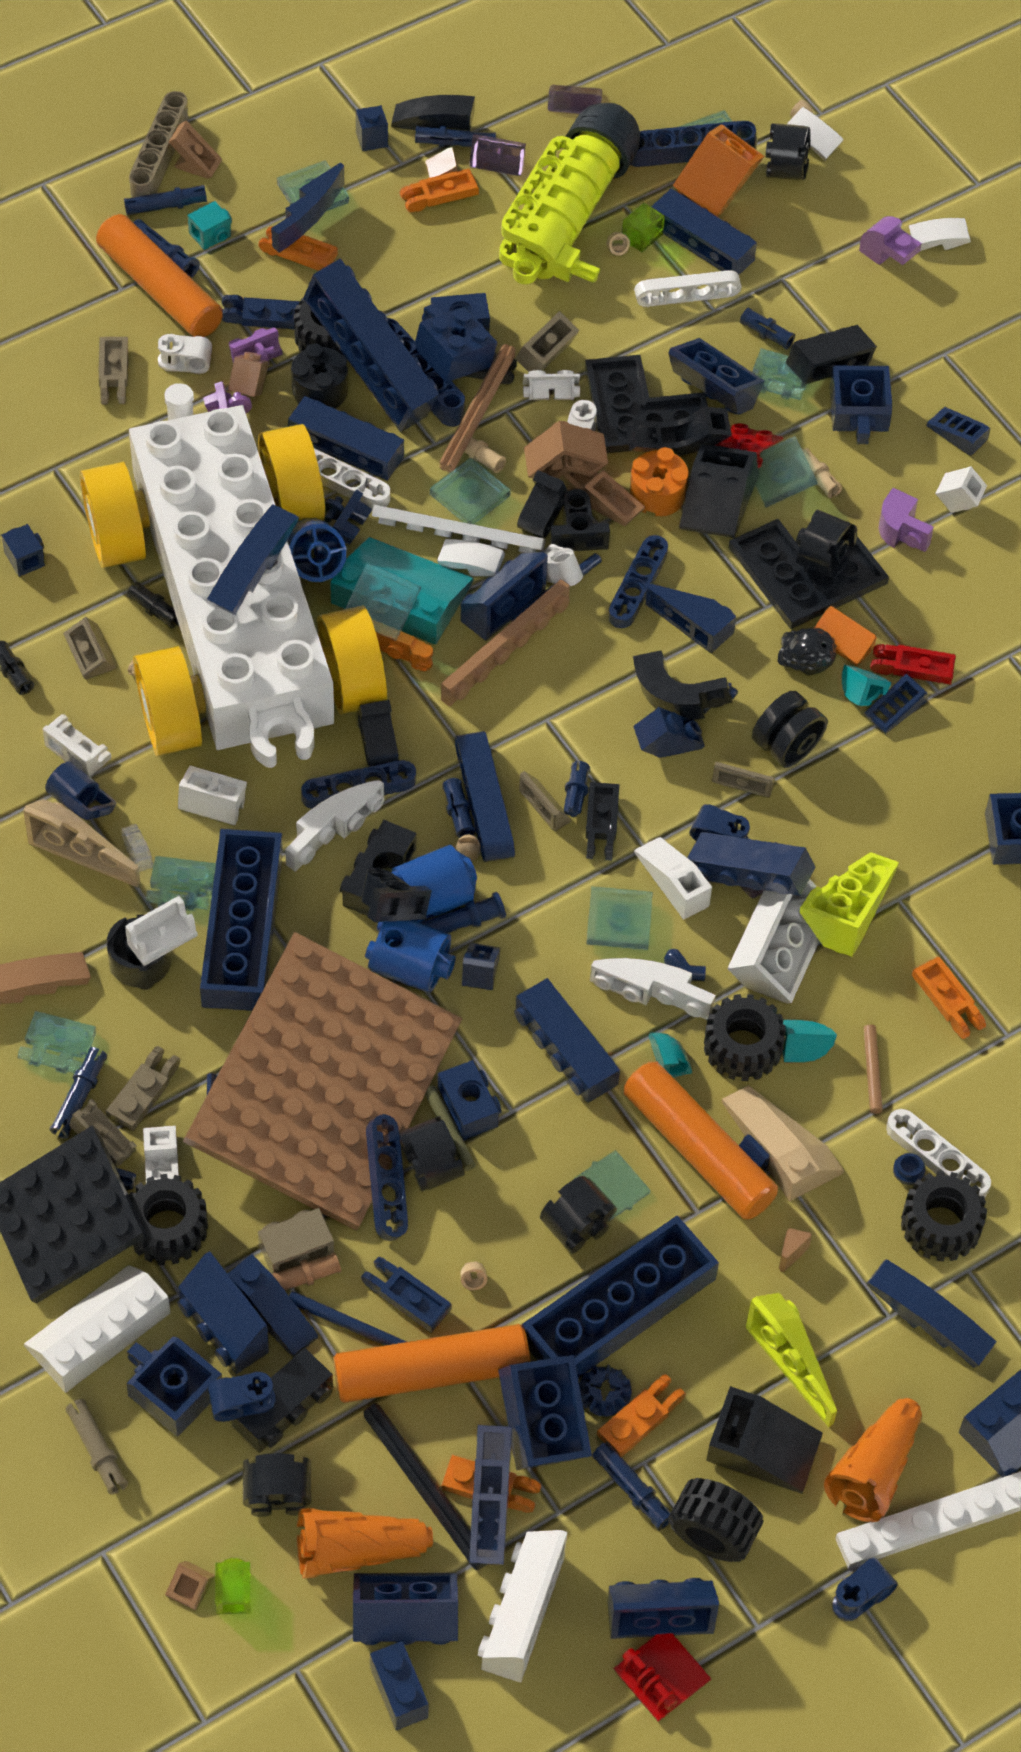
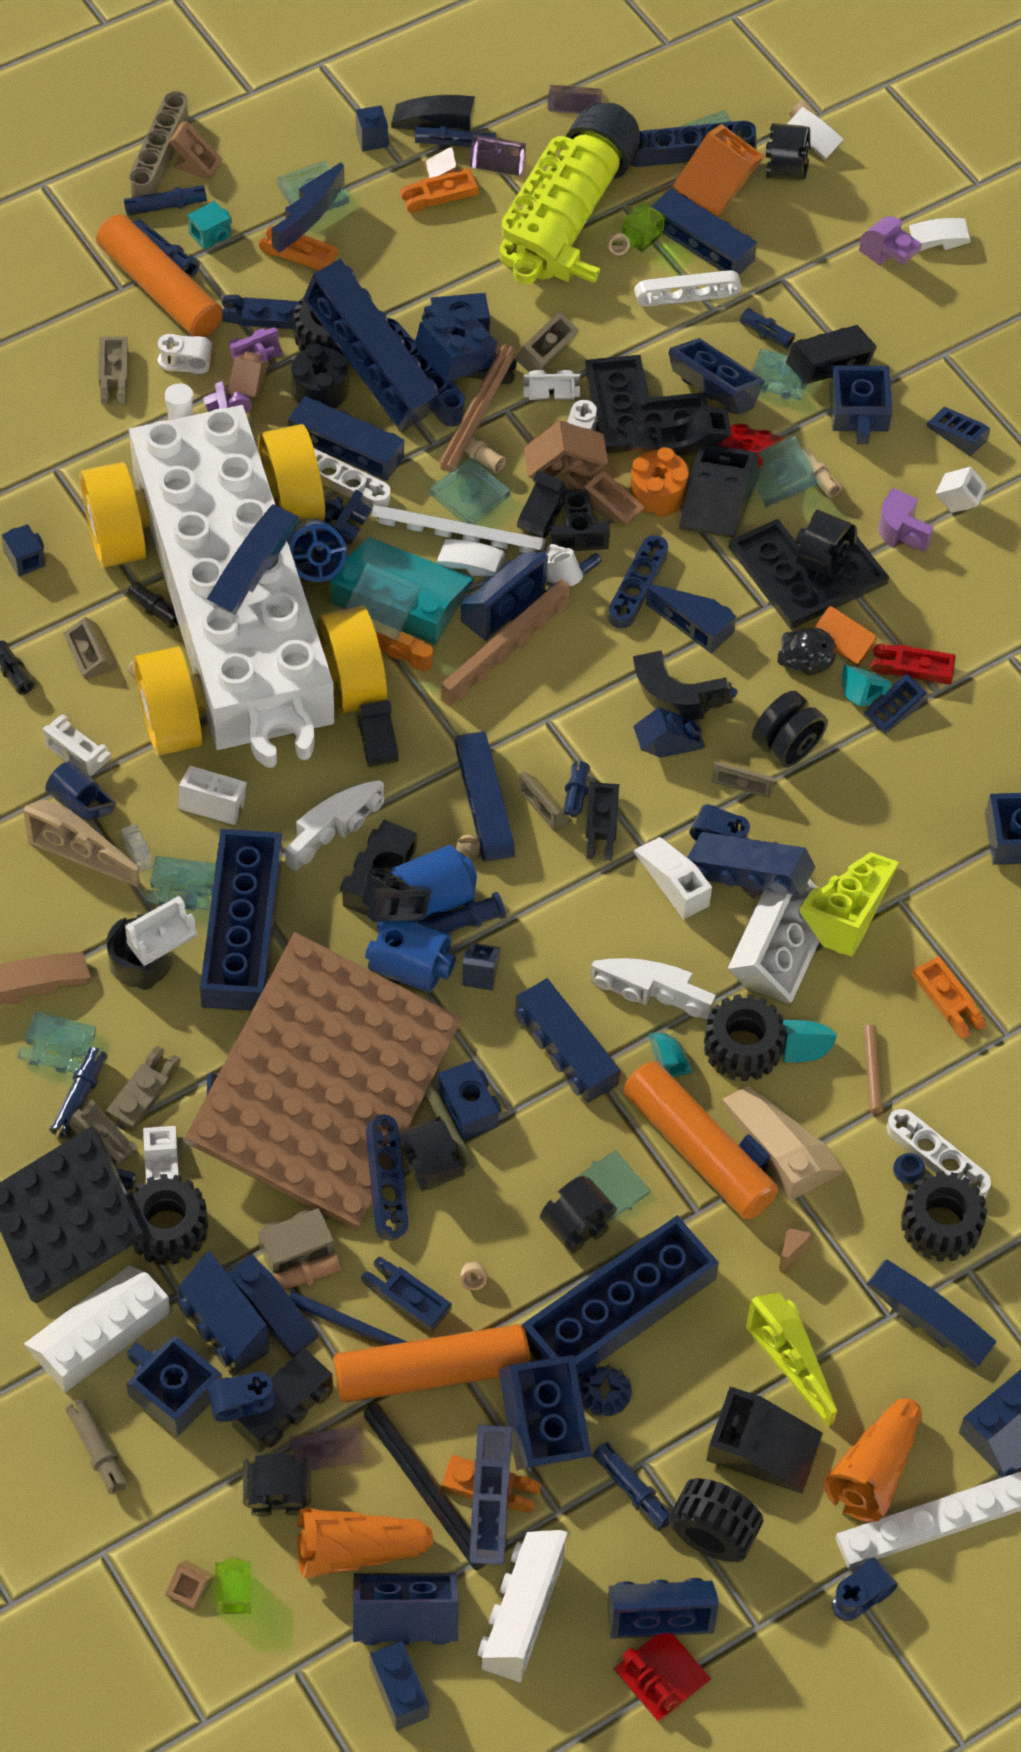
(328, 1447): none -> slope
(358, 777): dark blue beam -> none
(458, 807): dark blue pin -> none
(619, 918): clear light blue plate -> none
(639, 1417): orange hinge -> none
(675, 958): dark blue arm -> none

